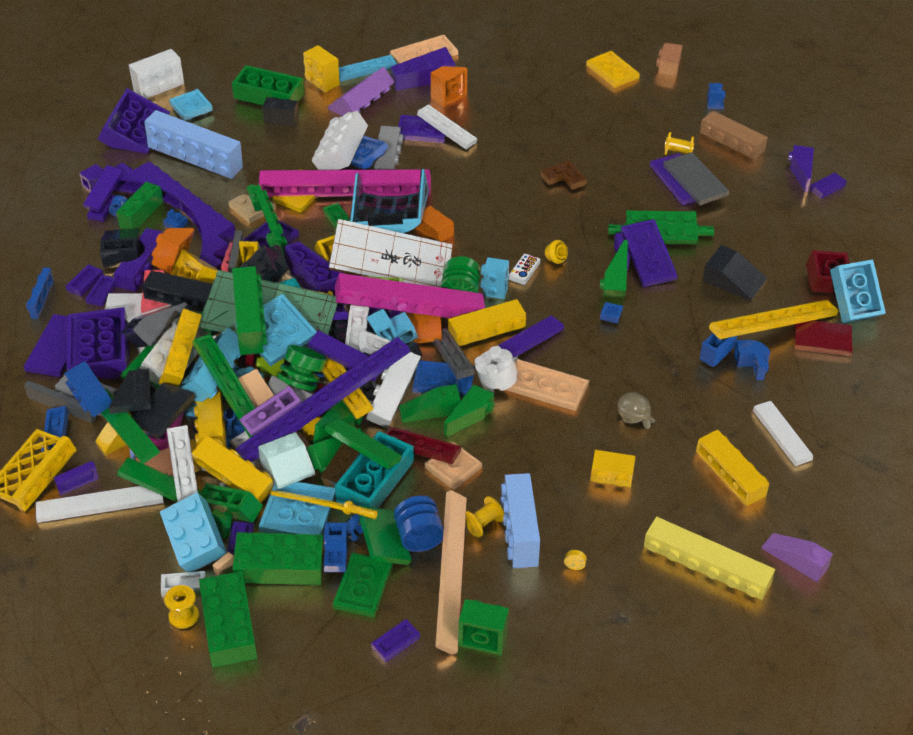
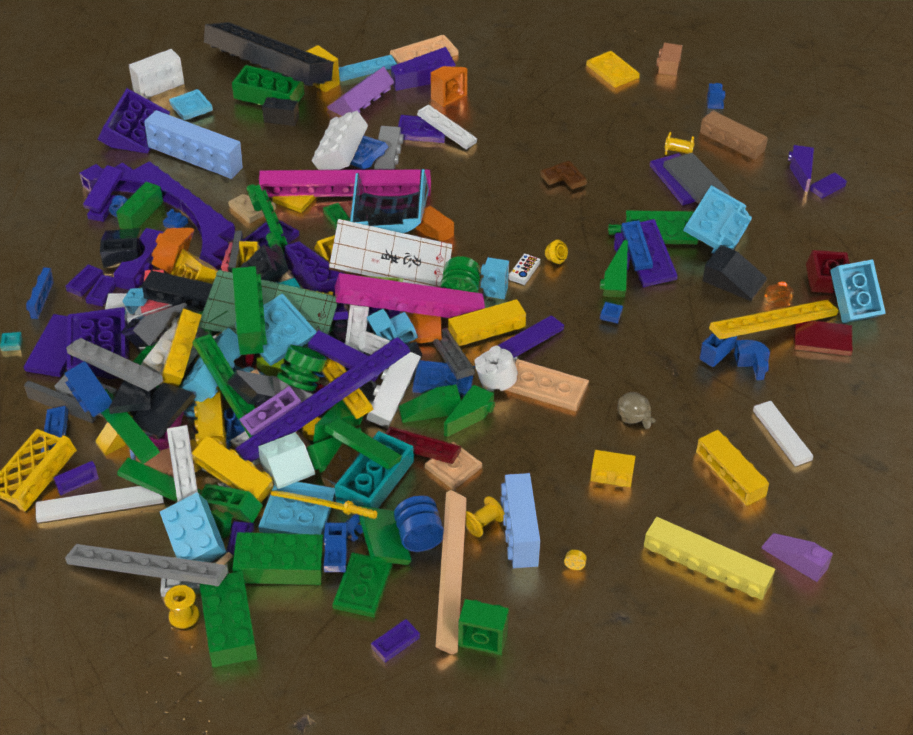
(11, 341): none -> teal tile
(114, 364): none -> light grey plate
(134, 299): none -> medium azure bracket
(147, 564): none -> light grey plate
(252, 387): none -> black slope
(268, 53): none -> black brick
(637, 245): none -> blue plate
(718, 220): none -> medium azure plate
(778, 292): none -> clear orange bracket

